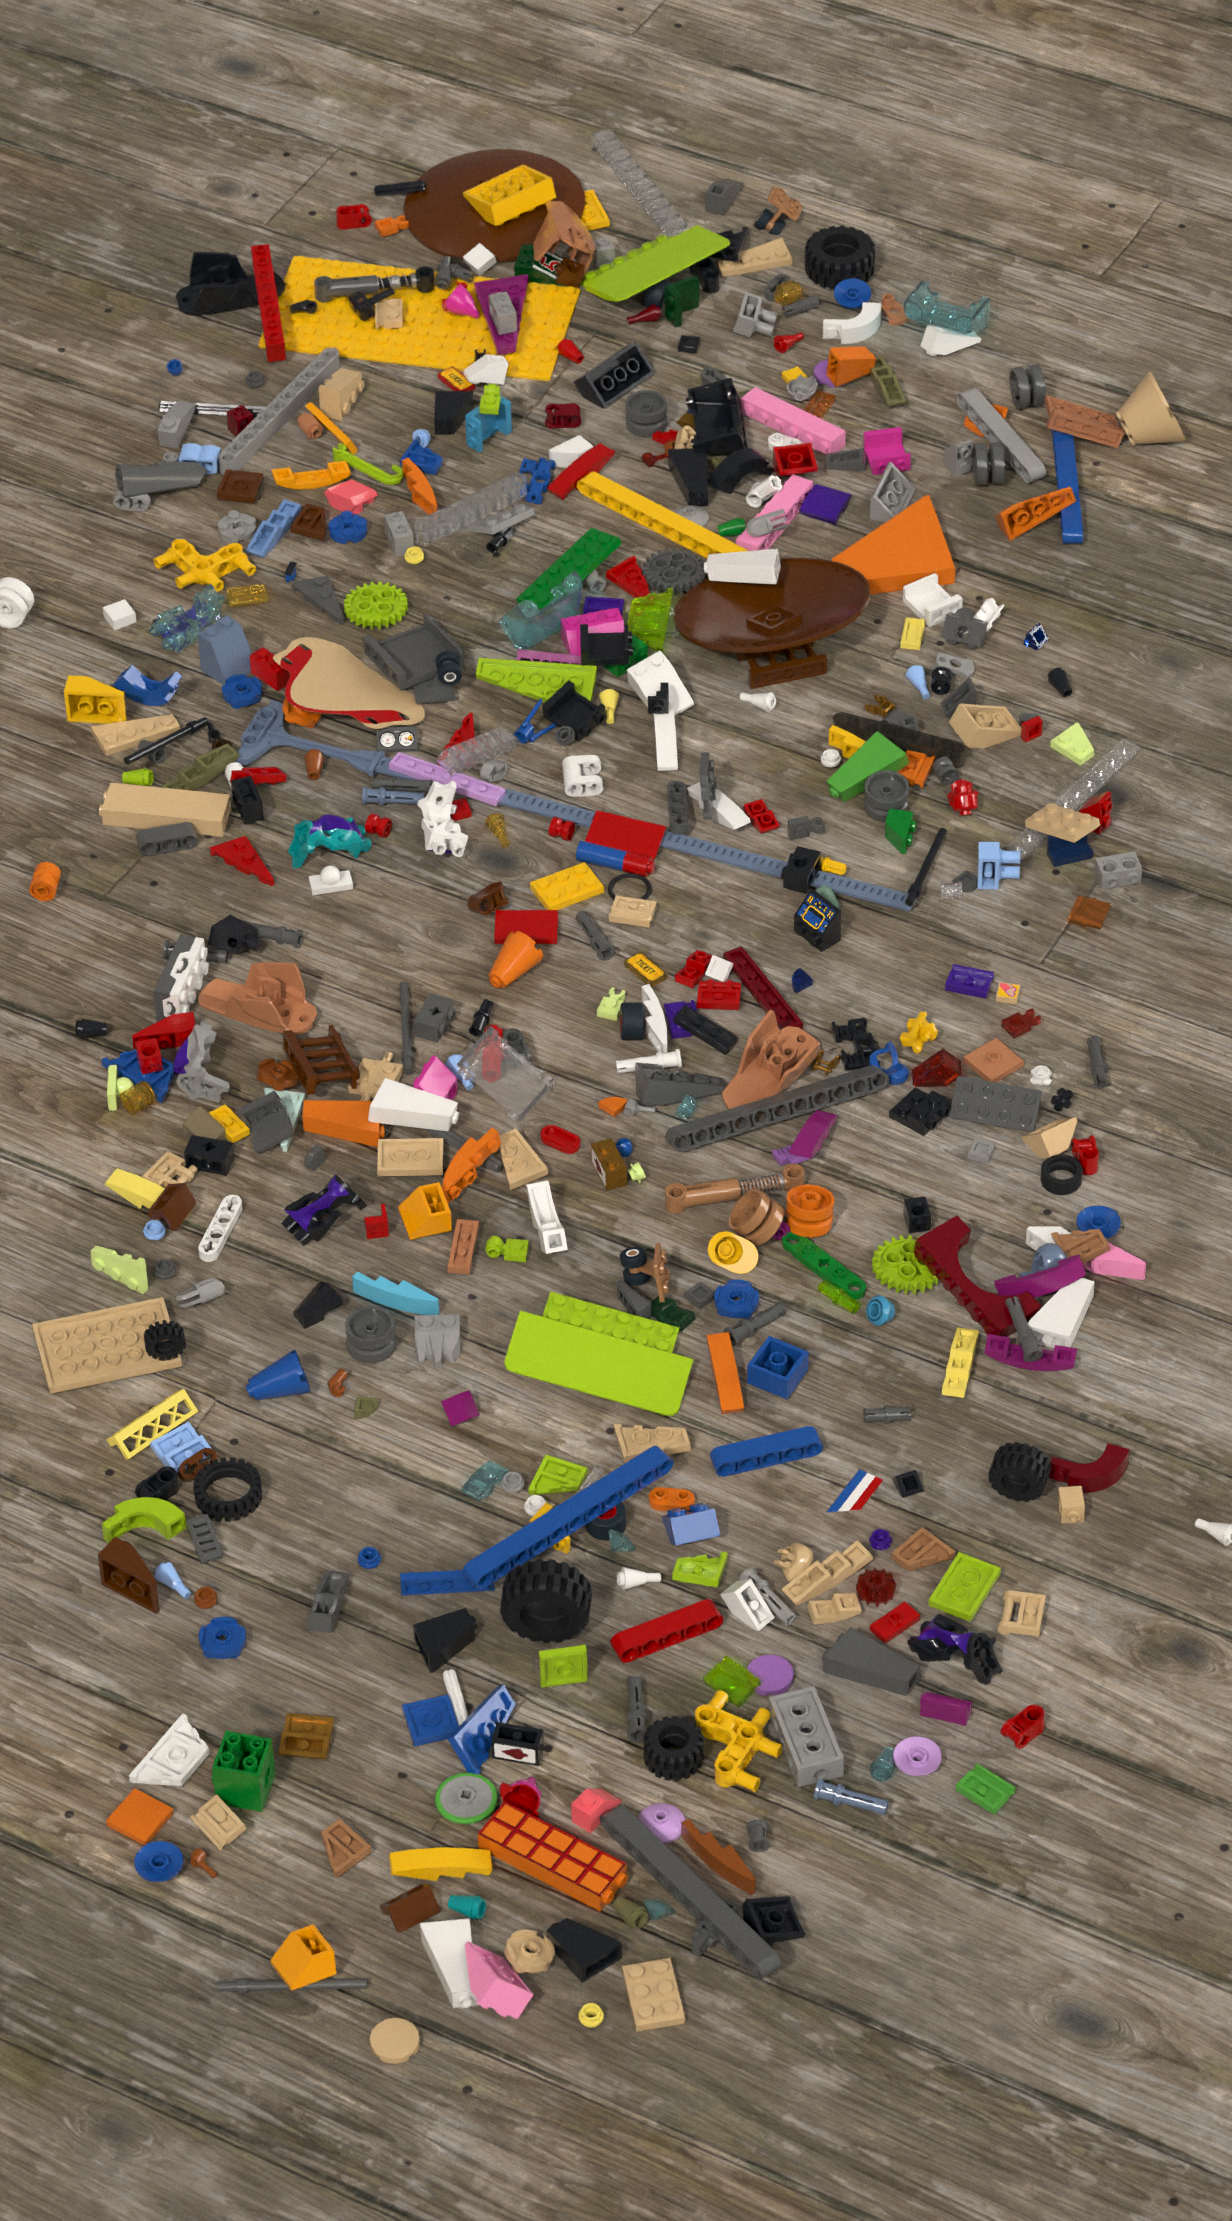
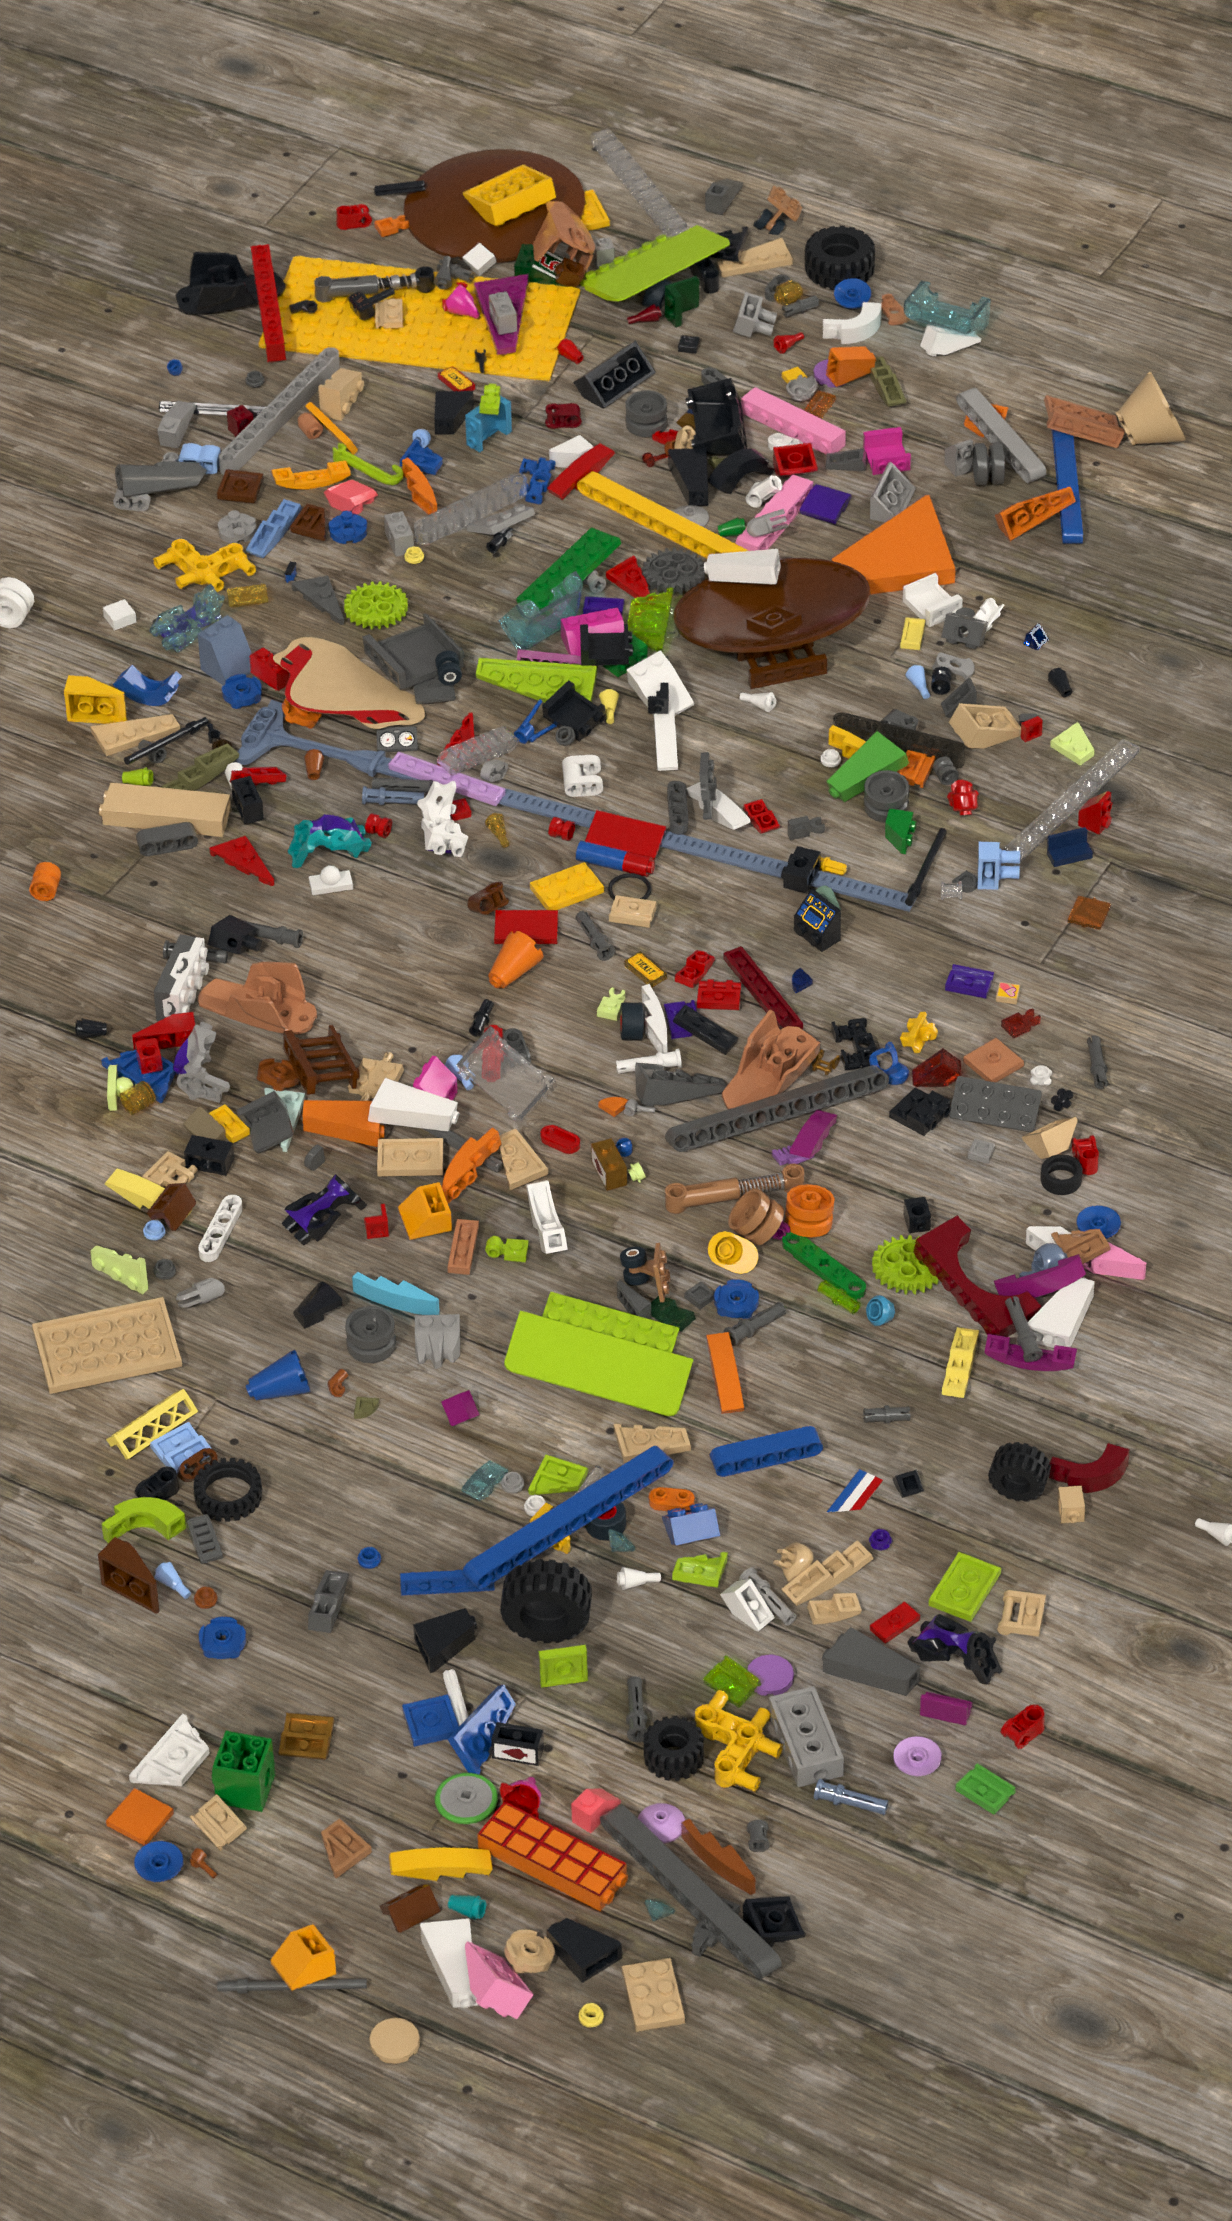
(164, 1349): black tyre -> none
(407, 1054): dark grey bar -> none
(434, 1018): dark grey brick -> none
(487, 370): white slope -> none
(632, 1913): olive cone -> none
(666, 1630): red beam -> none
(687, 1107): clear light blue plate -> none
(719, 968): white plate -> none
(777, 1367): blue brick -> none
(875, 709): pearl gold piece -> none
(875, 1586): clear red gear -> none
(883, 1765): clear light blue cone -> none
(921, 1551): medium nougat wing -> none
(1027, 386): dark grey wheel -> none
(1062, 822): tan plate -> none
(1118, 870): light grey brick -> none

